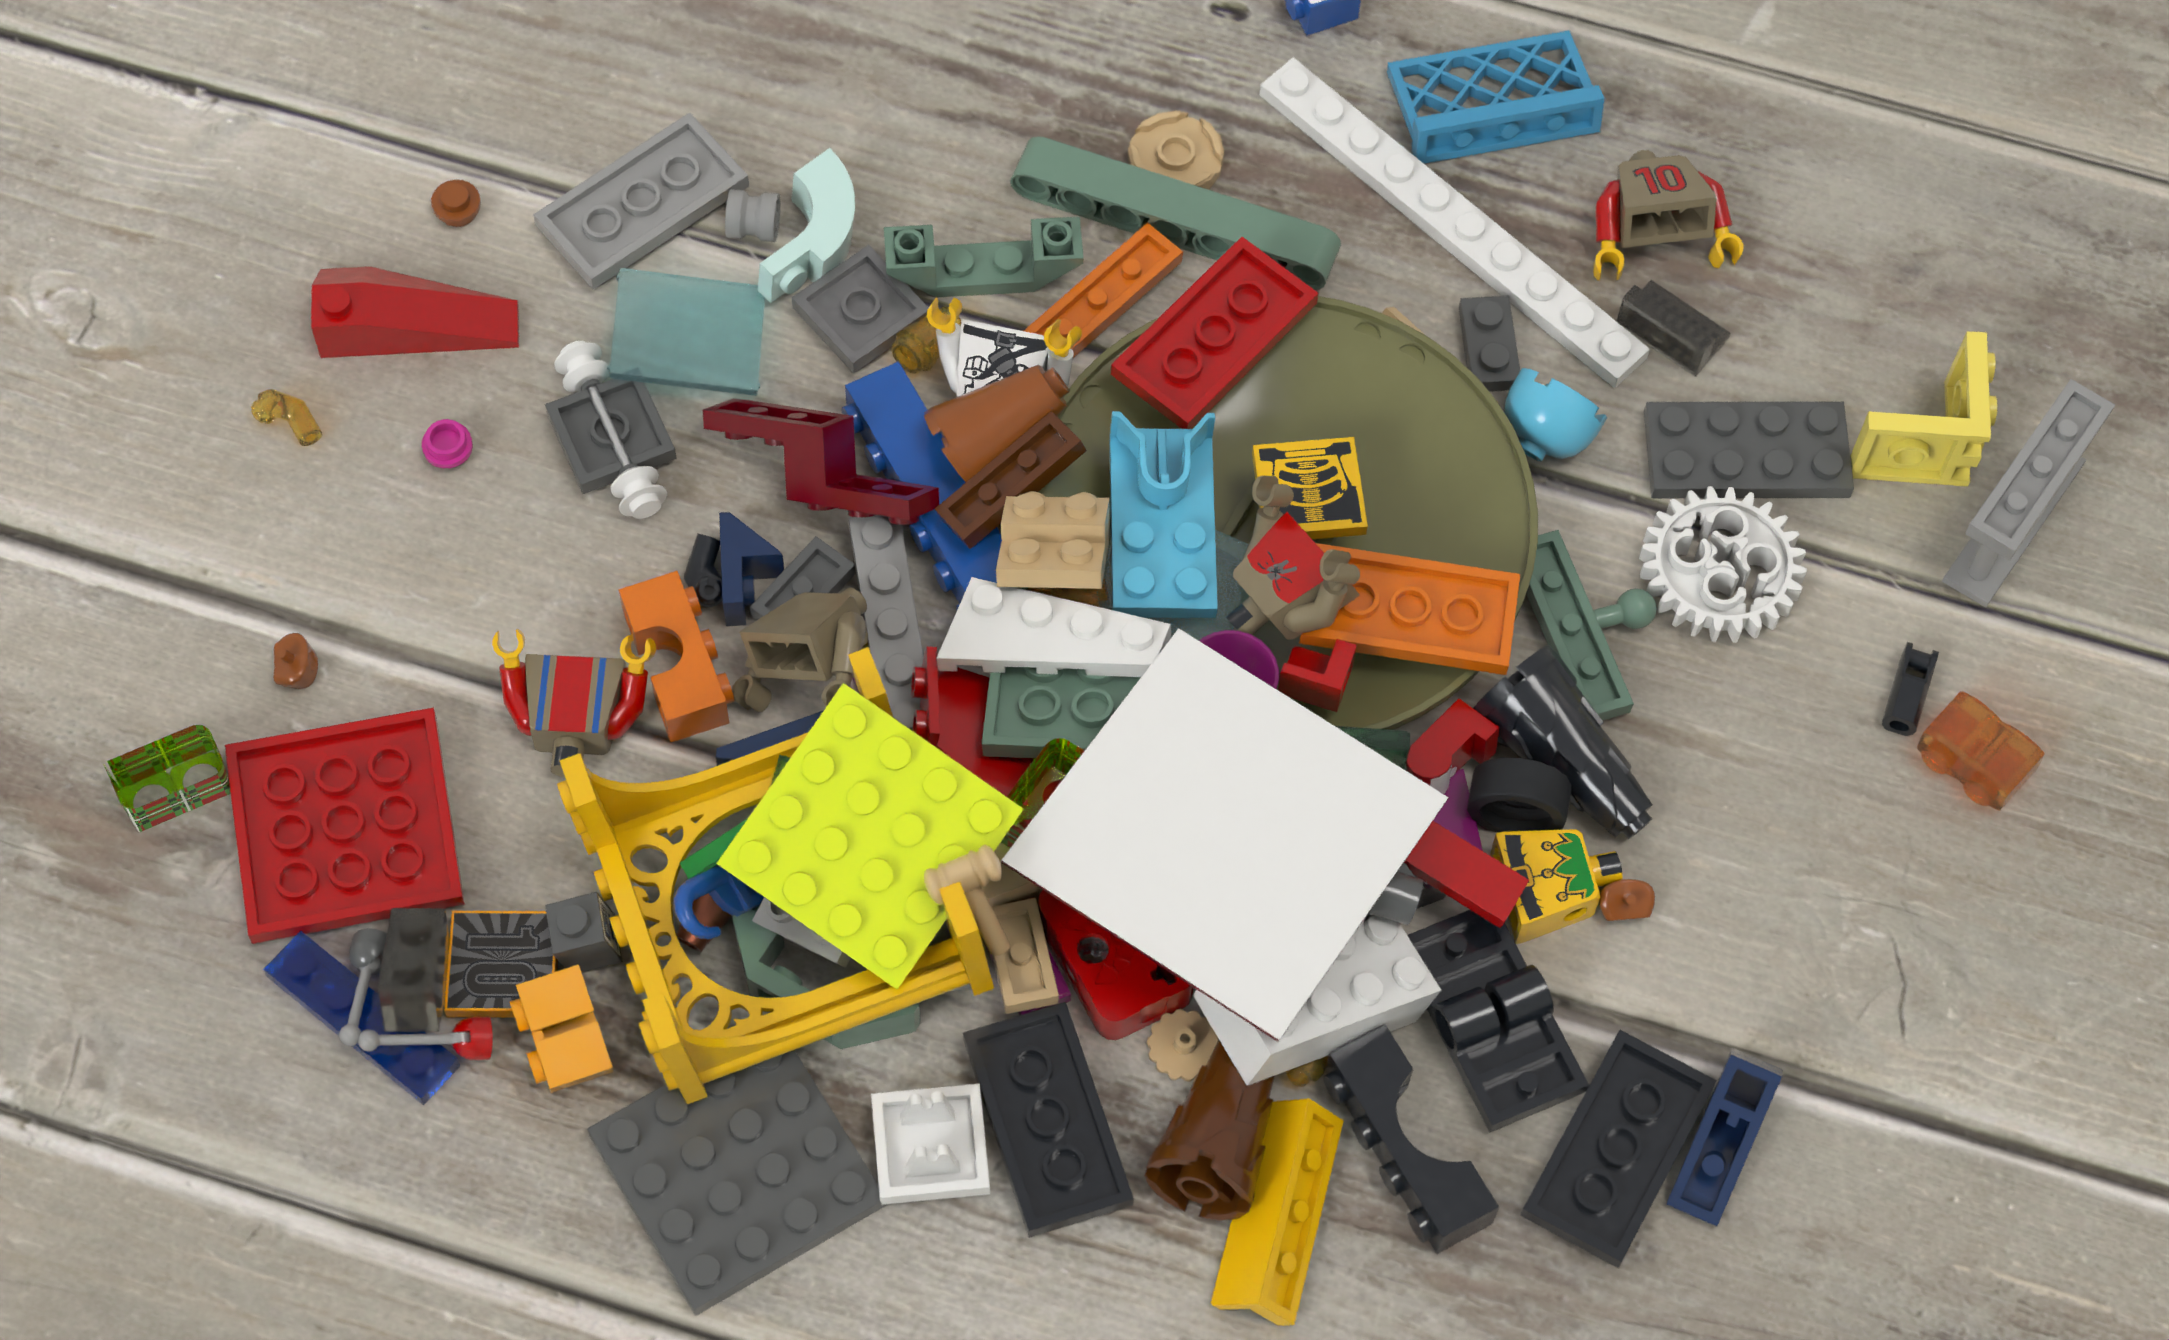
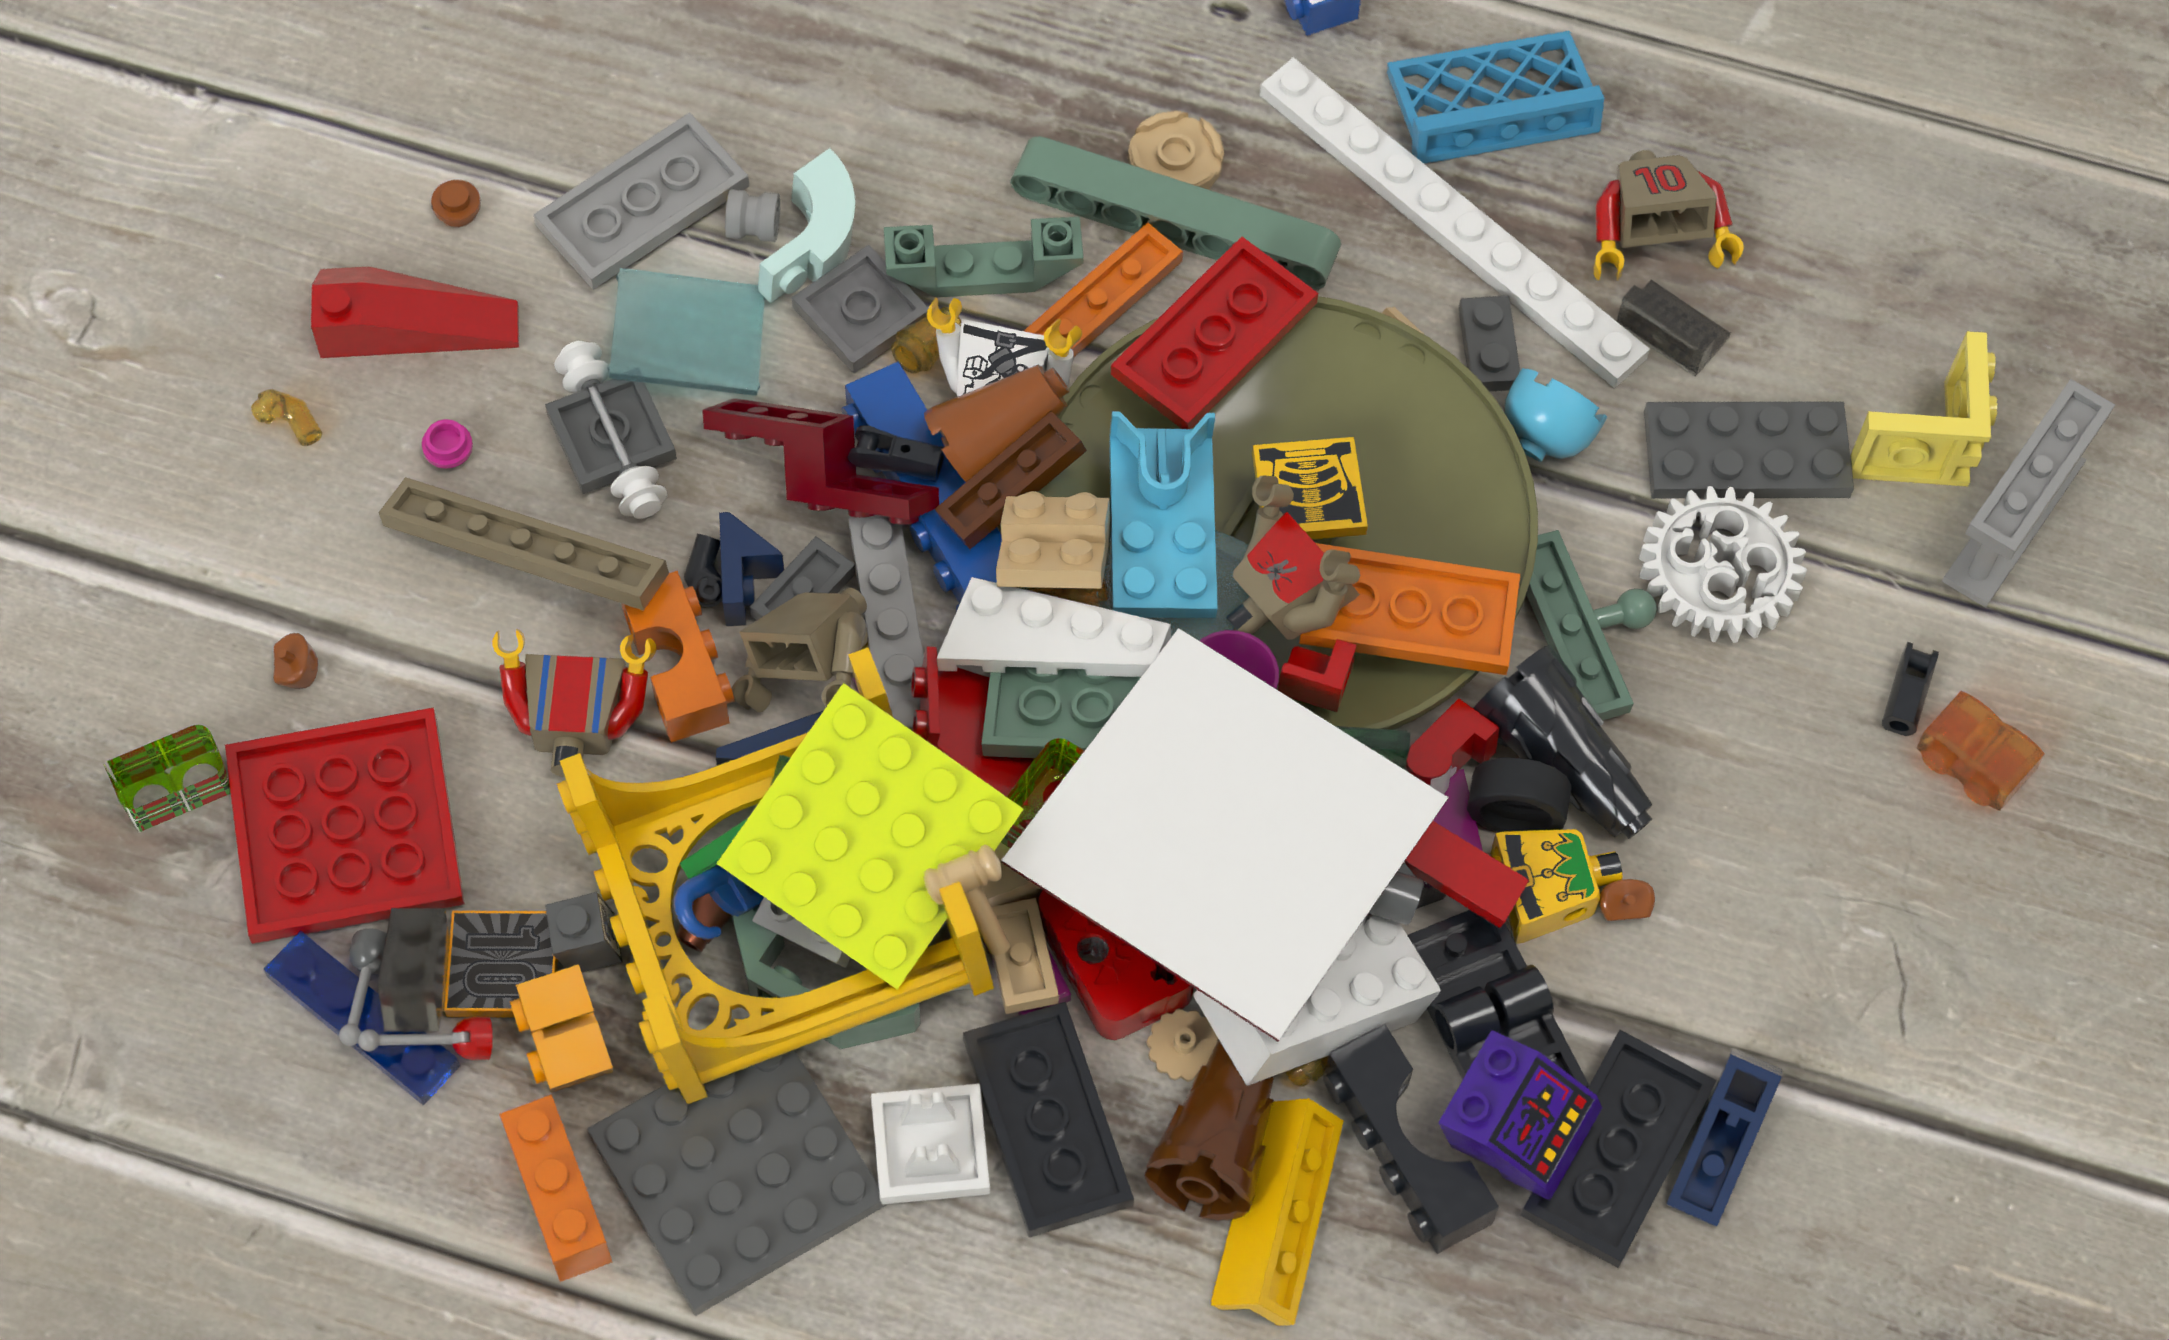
(524, 543): none -> dark tan plate
(556, 1188): none -> orange arch
(904, 455): none -> black bar
(1520, 1115): none -> dark purple piece

